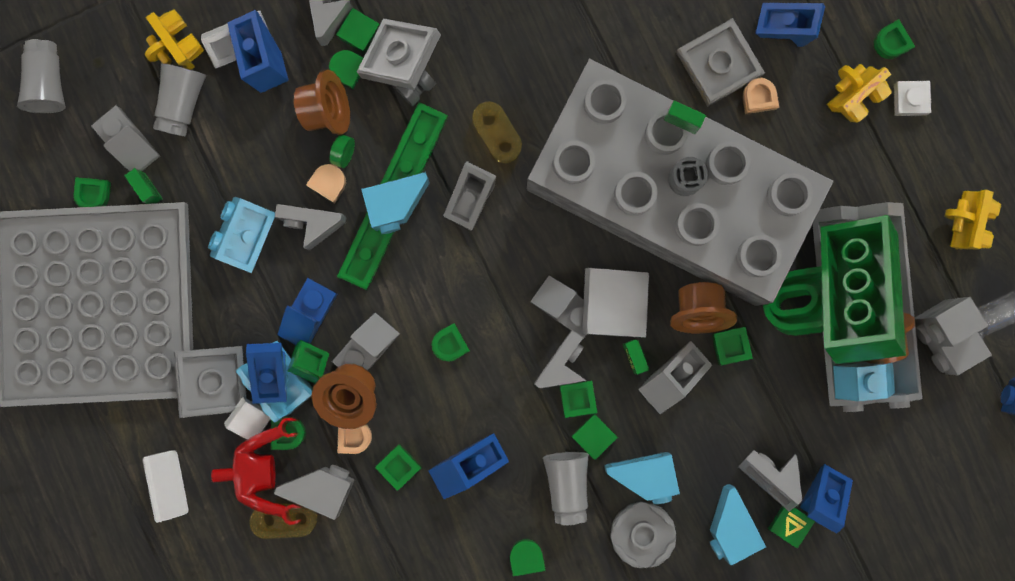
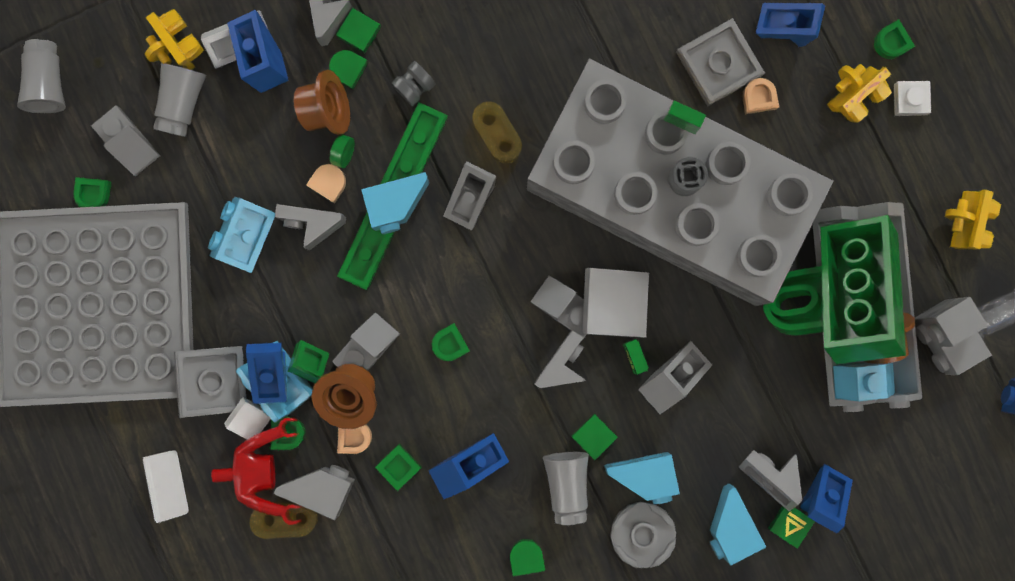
(143, 186): green tile -> none
(307, 313): blue slope -> none
(398, 53): light grey tile -> none
(578, 399): green tile -> none
(702, 309): dark orange piece -> none
(732, 346): green tile -> none

